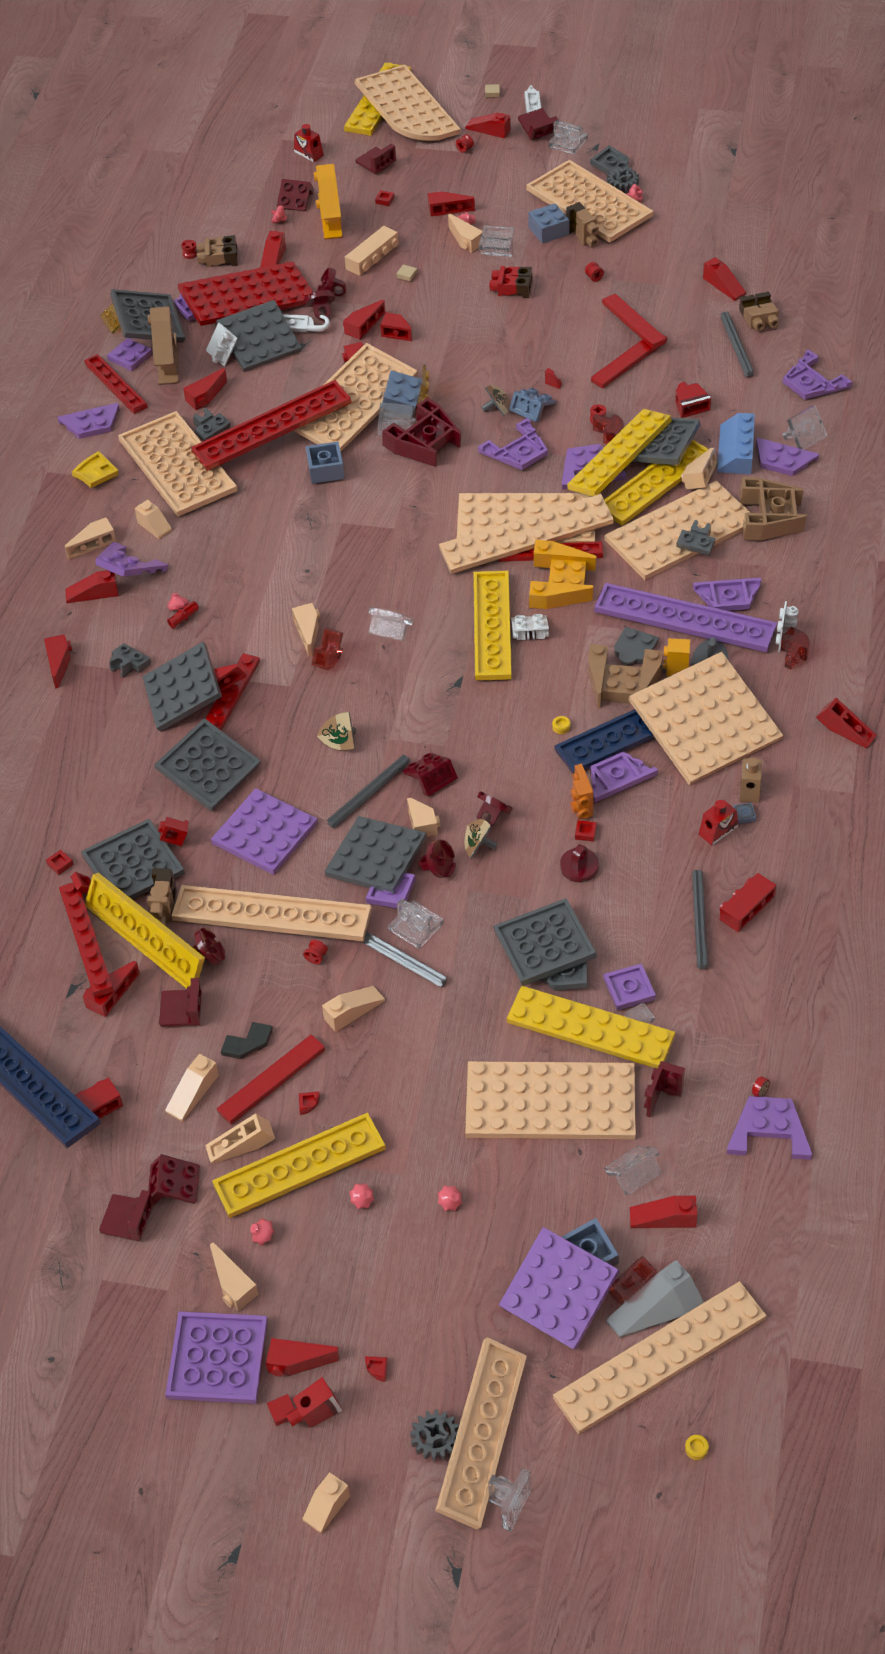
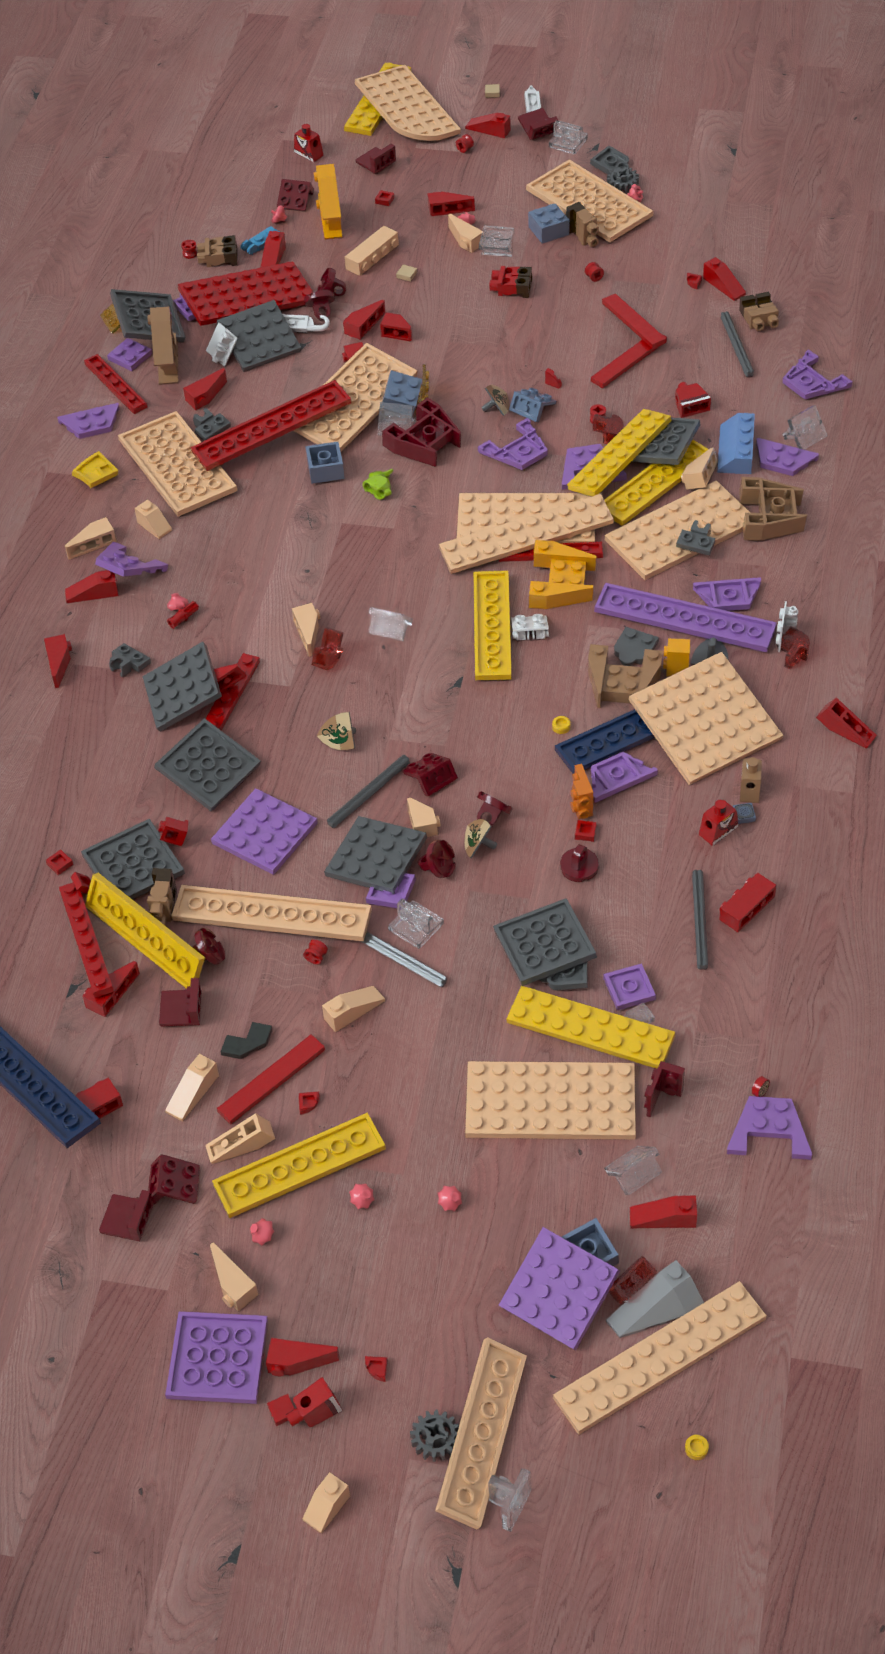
(257, 242): none -> dark azure hinge
(378, 484): none -> lime animal
(694, 280): none -> red tile

